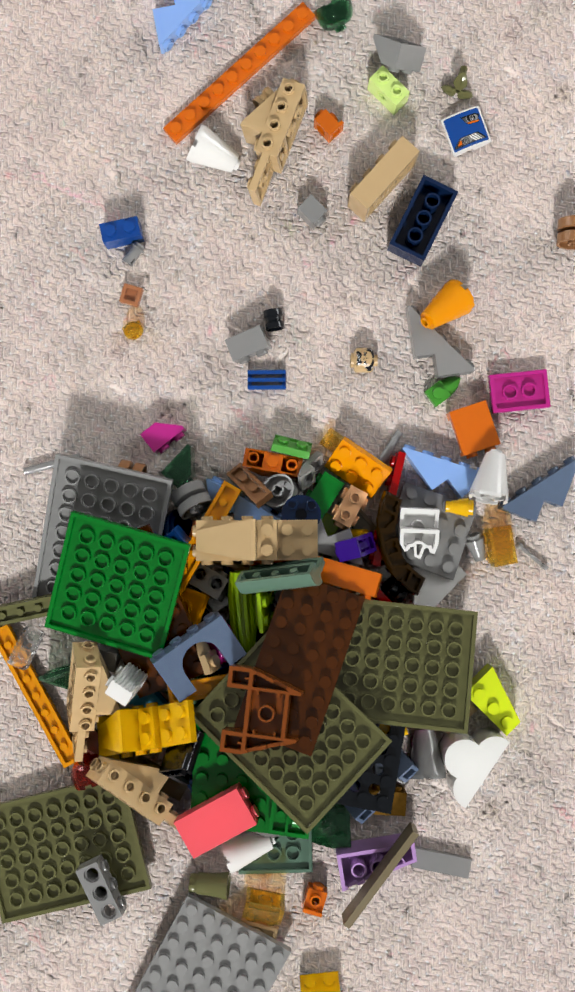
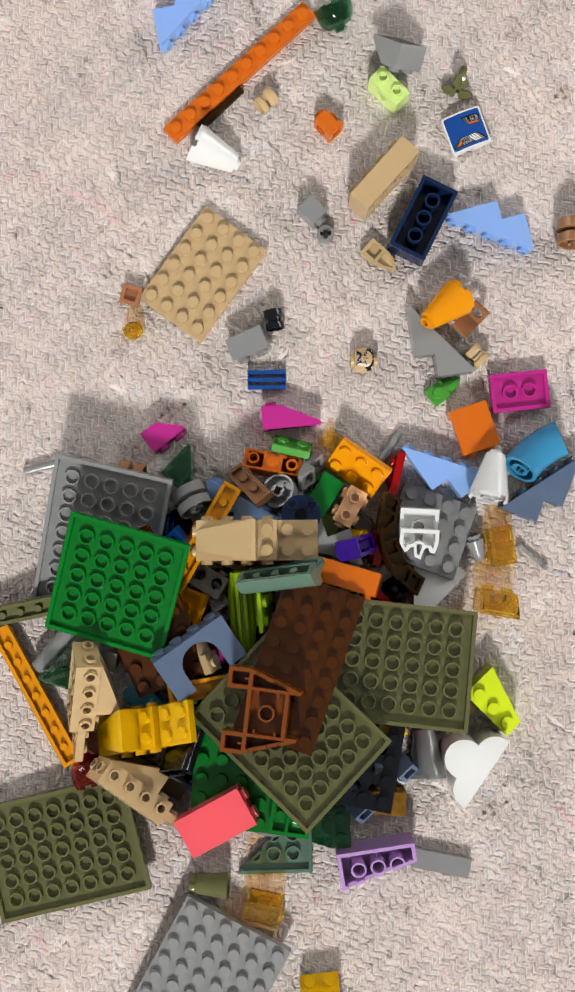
(26, 647): clear brick -> none
(53, 651): none -> light grey brick
(100, 899): light grey brick -> none
(121, 232): blue brick -> none
(125, 683): white brick -> none
(133, 253): light grey pin -> none
(203, 275): none -> tan plate
(222, 107): none -> dark brown bar
(245, 849): white cone -> none
(272, 132): tan wedge -> none
(280, 418): none -> dark pink slope
(313, 906): orange brick -> none
(320, 231): none -> light grey bush
(378, 255): none -> tan plate
(380, 875): dark tan tile -> none
(460, 507): yellow cone -> none
(469, 322): none -> medium nougat bracket
(480, 358): none -> tan wheel
(488, 223): none -> light blue slope
(496, 602): none -> clear yellow slope
(536, 453): none -> dark azure brick

